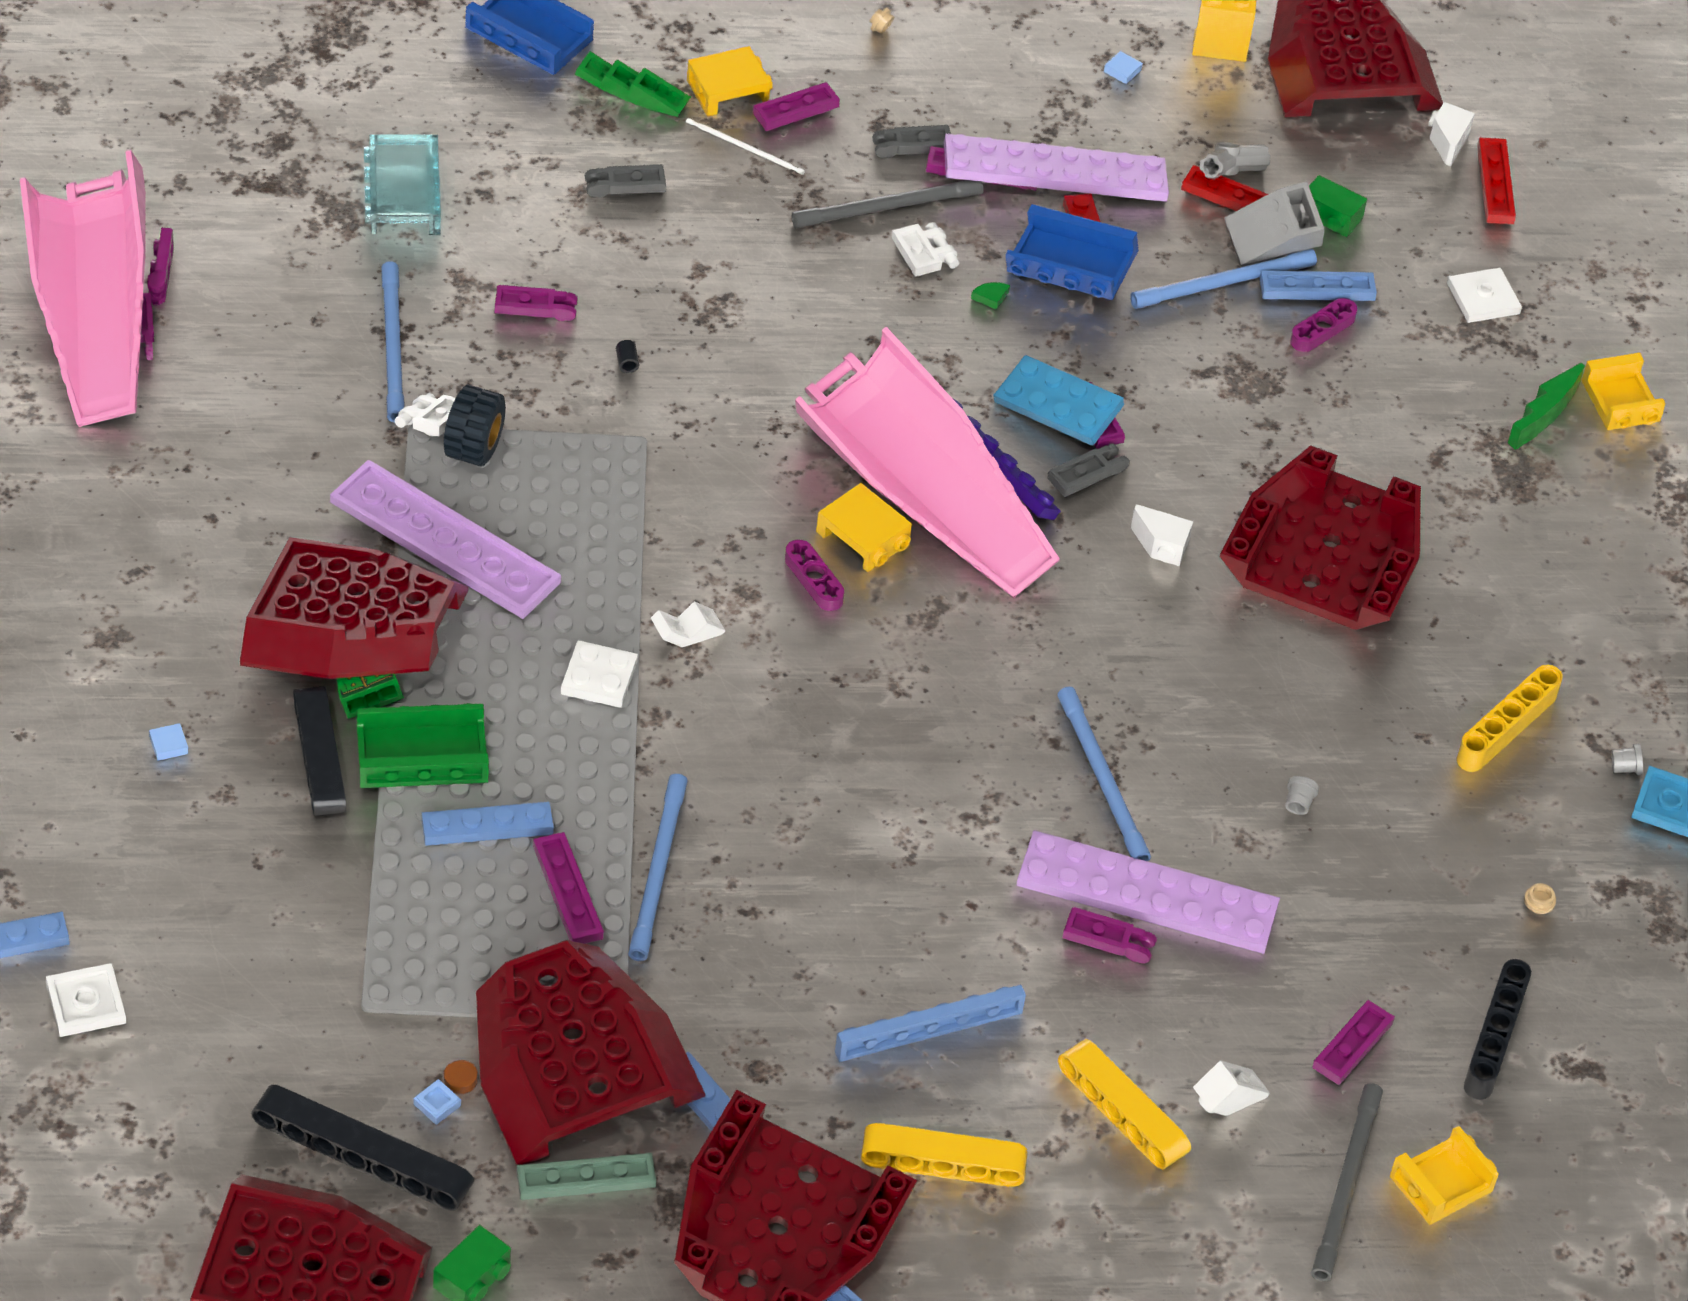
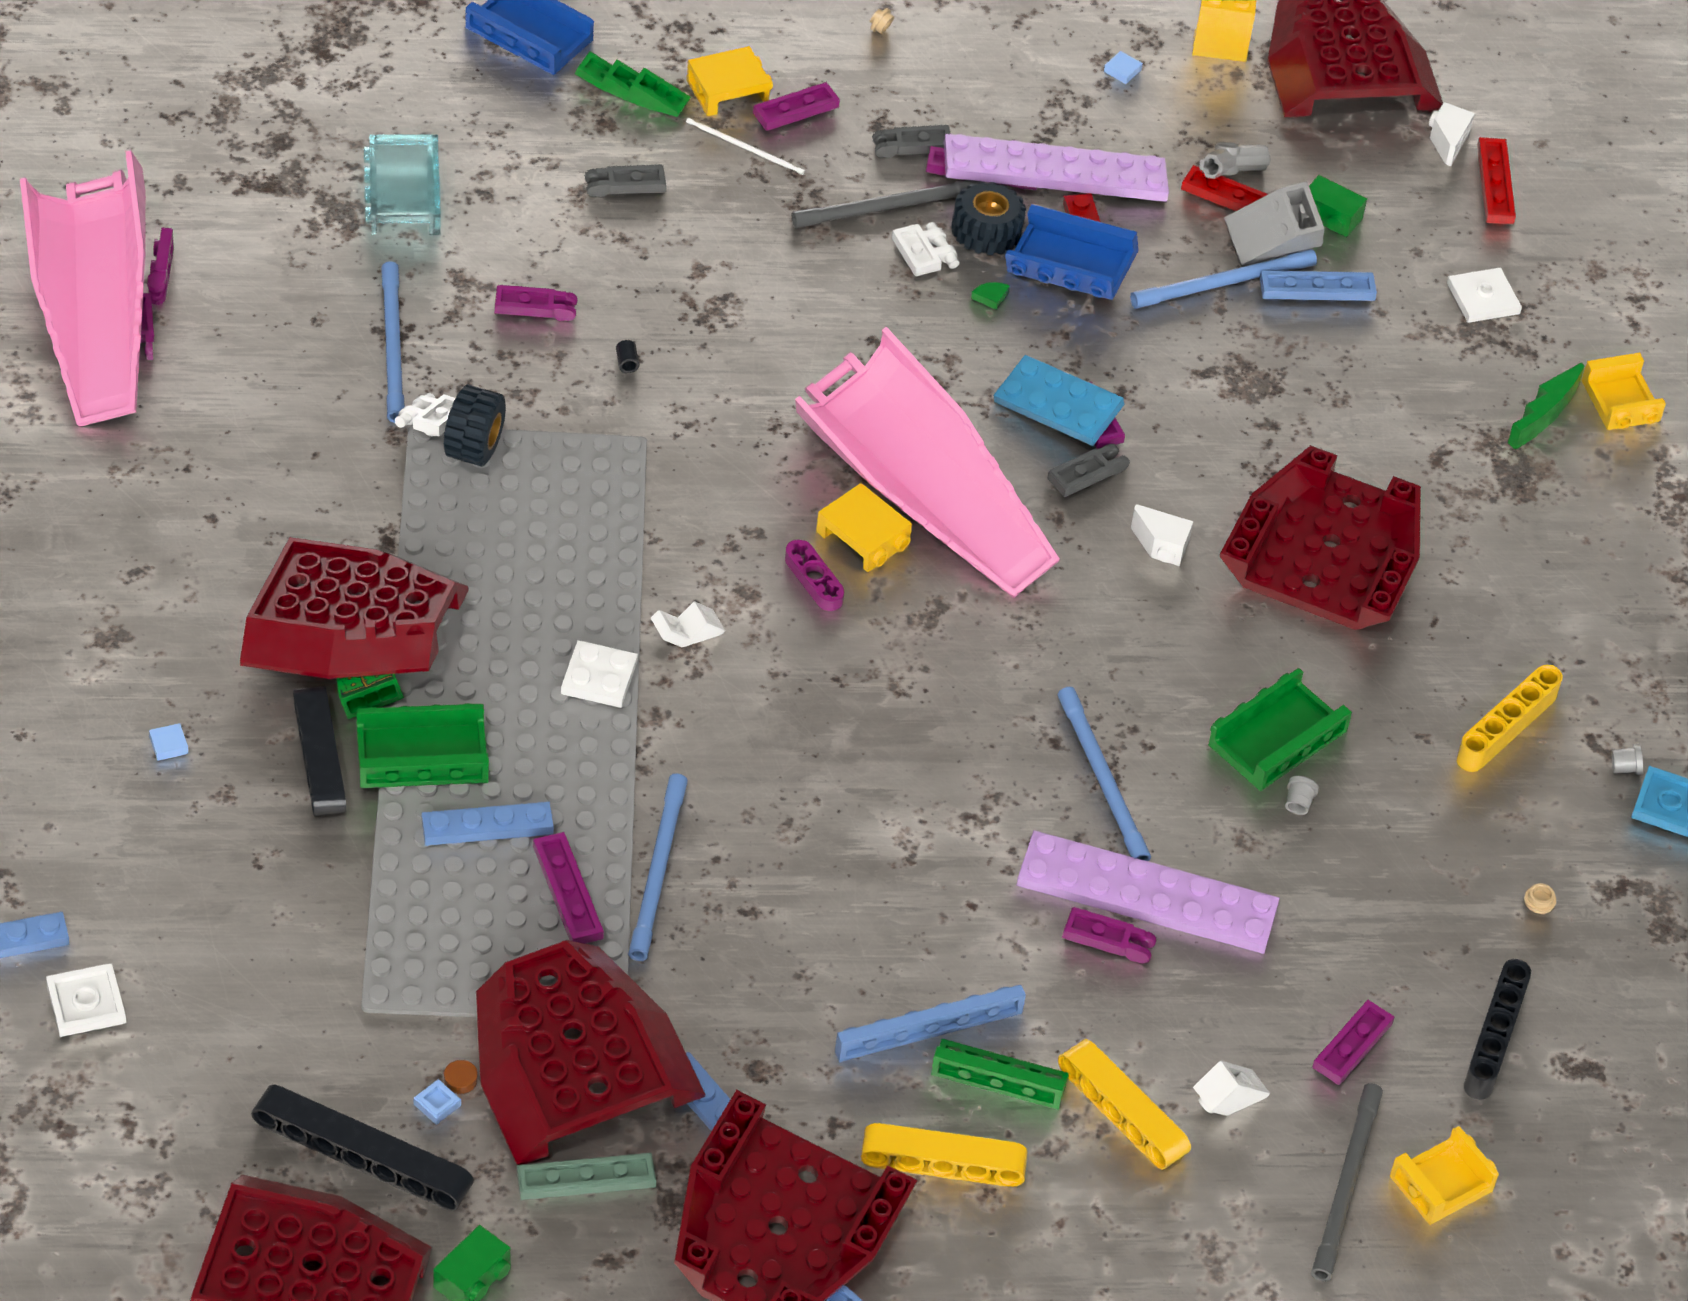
(445, 539): lavender plate -> none
(988, 218): none -> black wheel
(999, 1073): none -> green fence
(1023, 483): dark purple plate -> none
(1277, 730): none -> green panel
(1328, 314): magenta beam -> none

